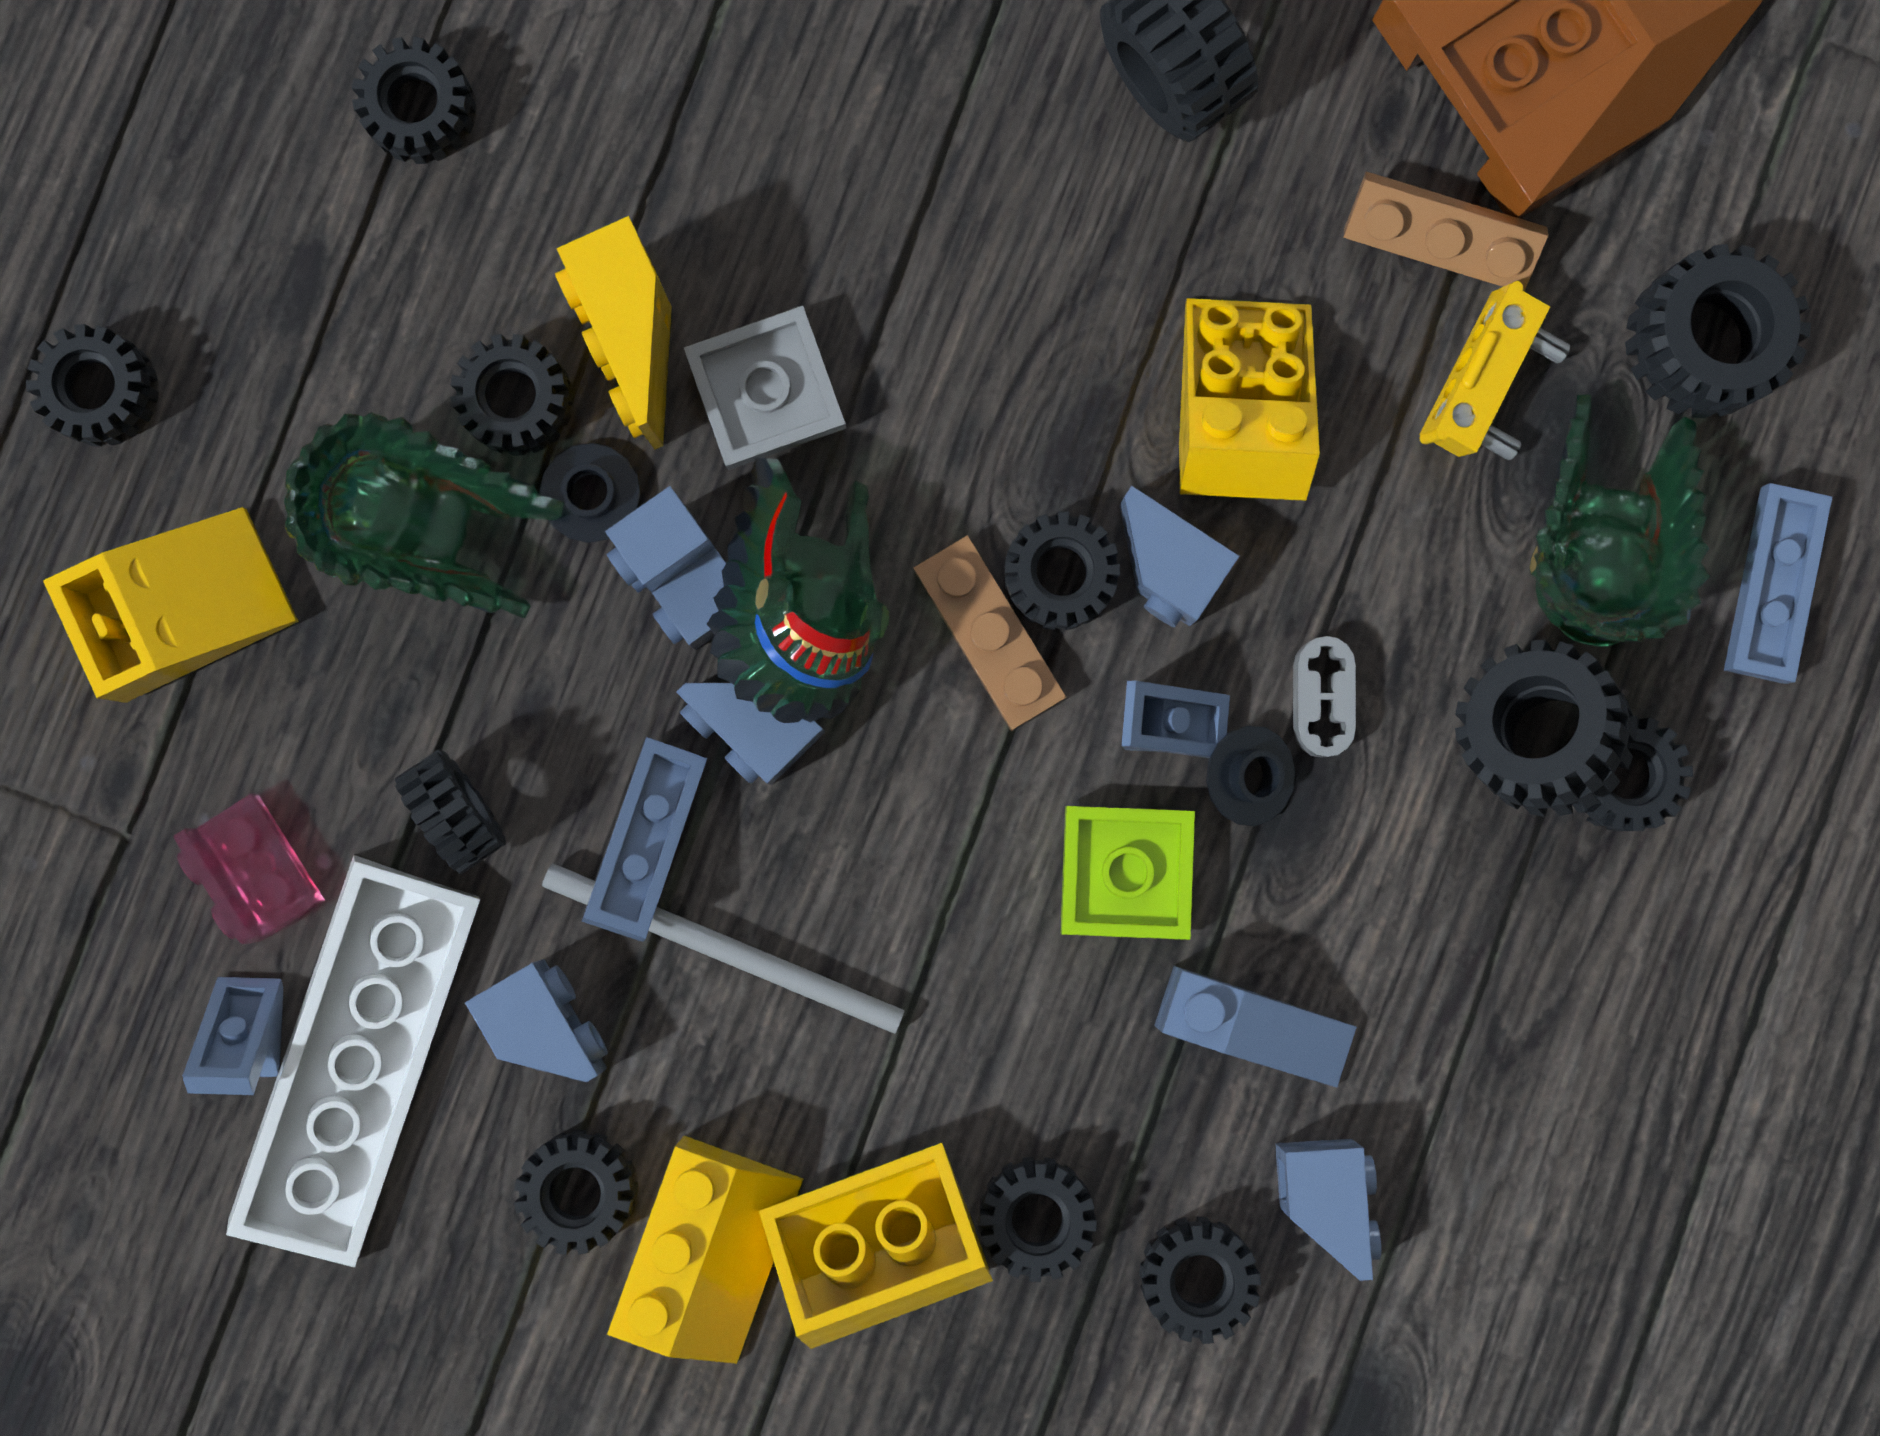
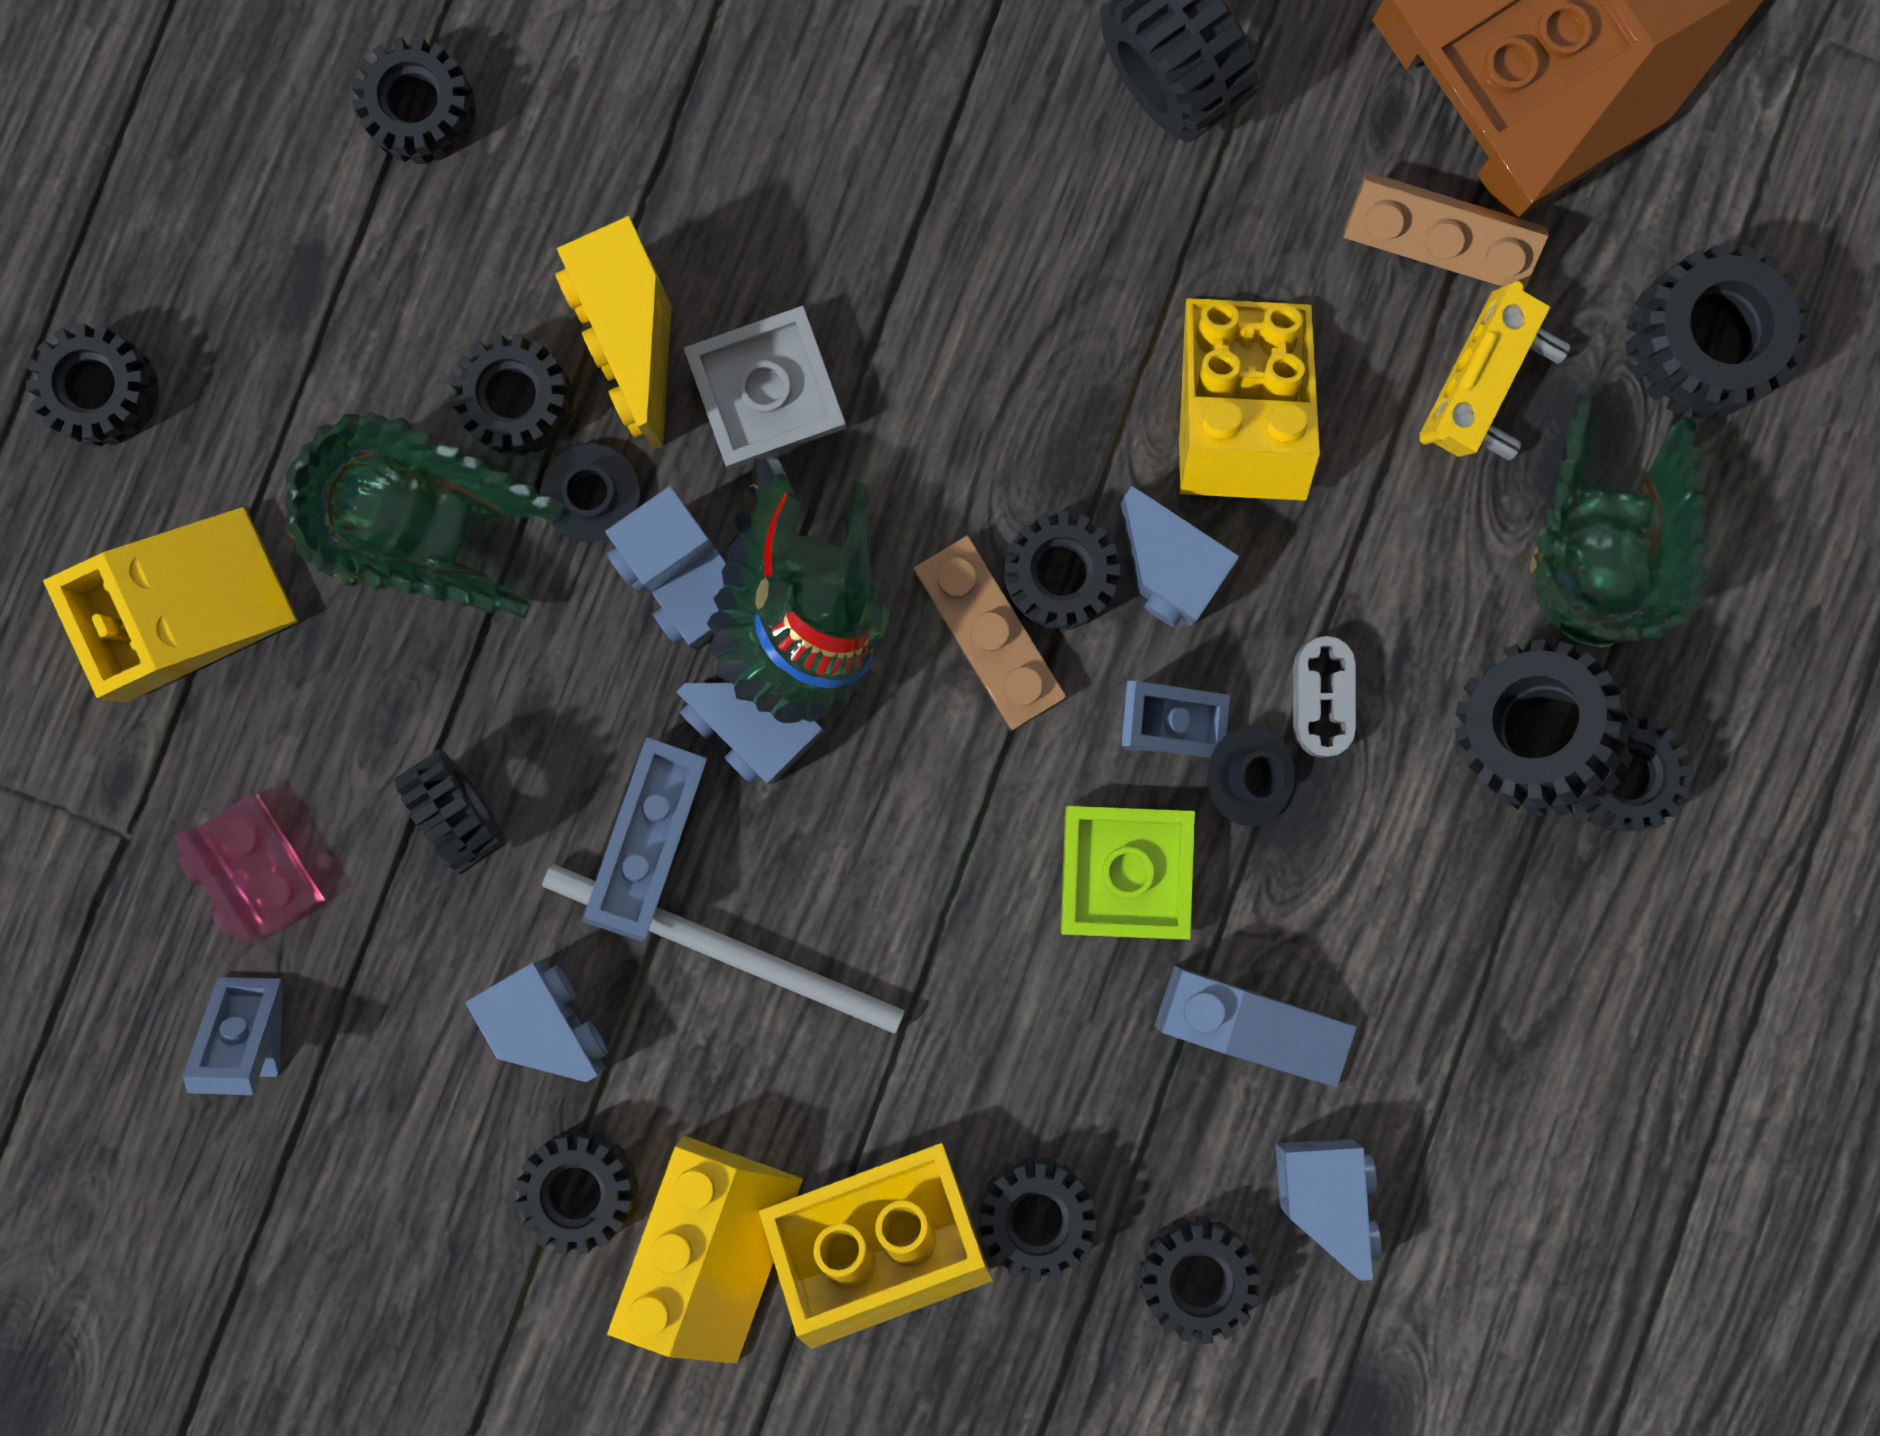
(352, 1063): white arch -> none
(1778, 583): sand blue plate -> none

